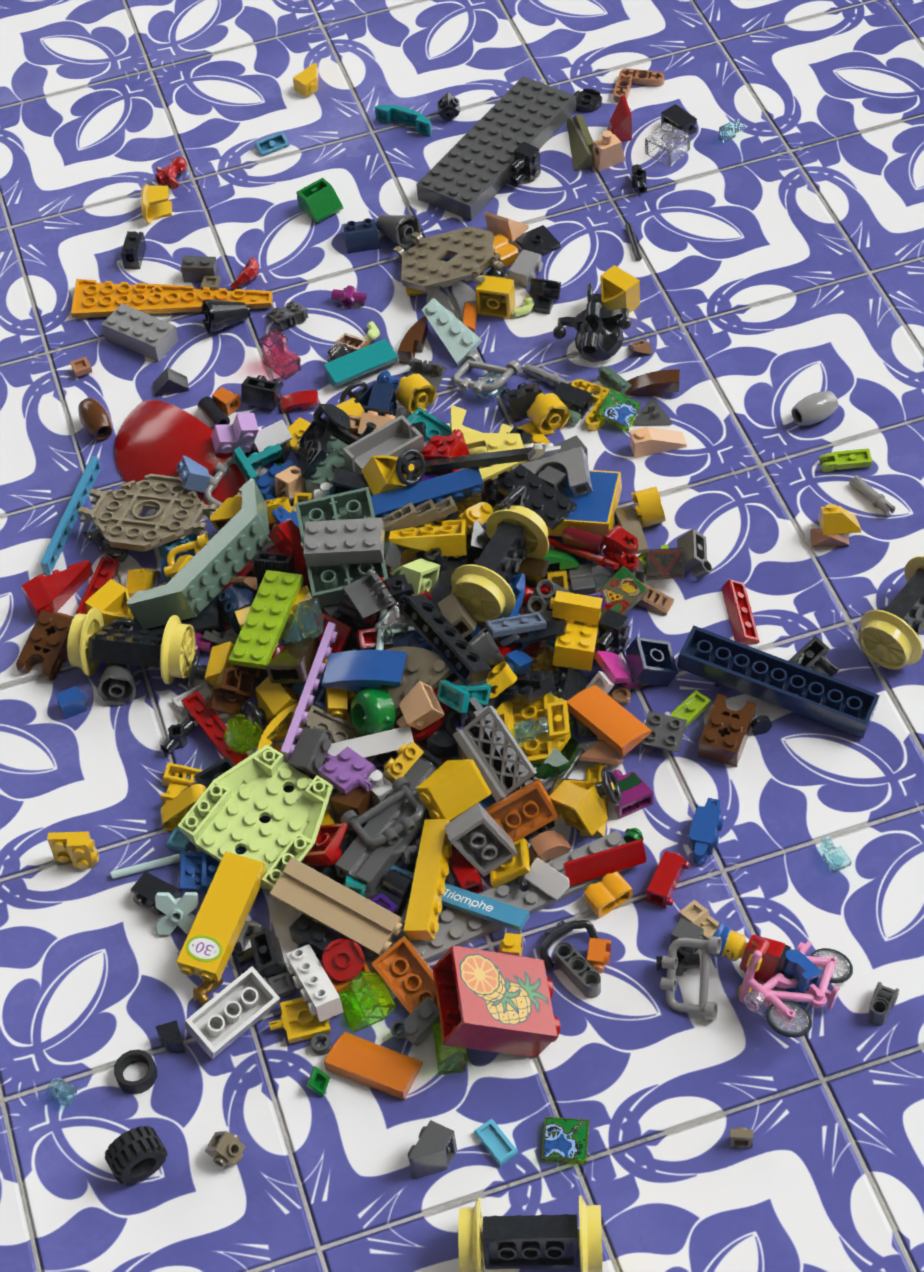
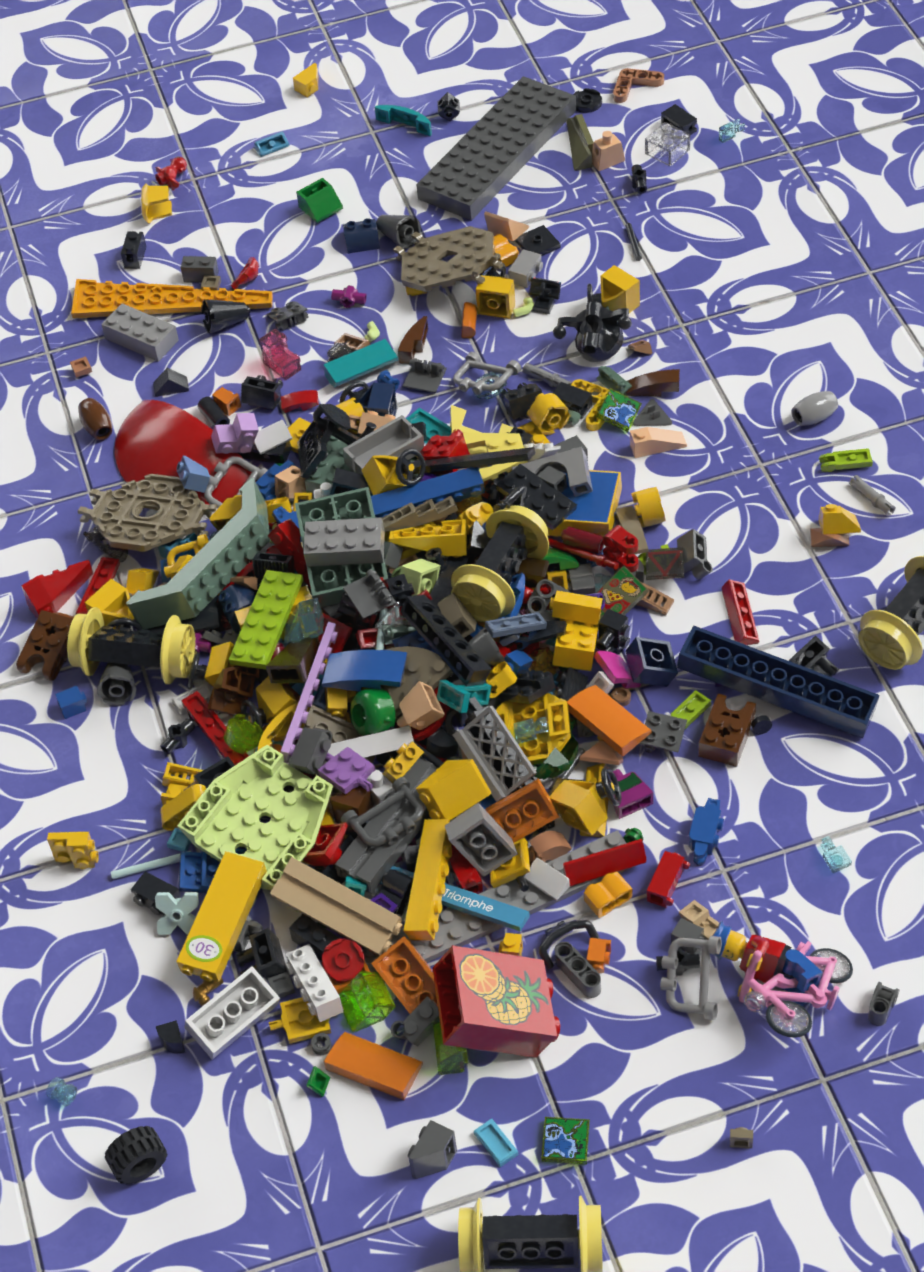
(70, 516): dark azure tile -> none
(129, 1058): black tyre -> none
(225, 1148): dark tan brick -> none
(255, 460): teal bracket -> none
(415, 393): yellow brick -> none
(452, 332): light aqua wing -> none
(526, 164): black brick -> none
(621, 121): red slope -> none

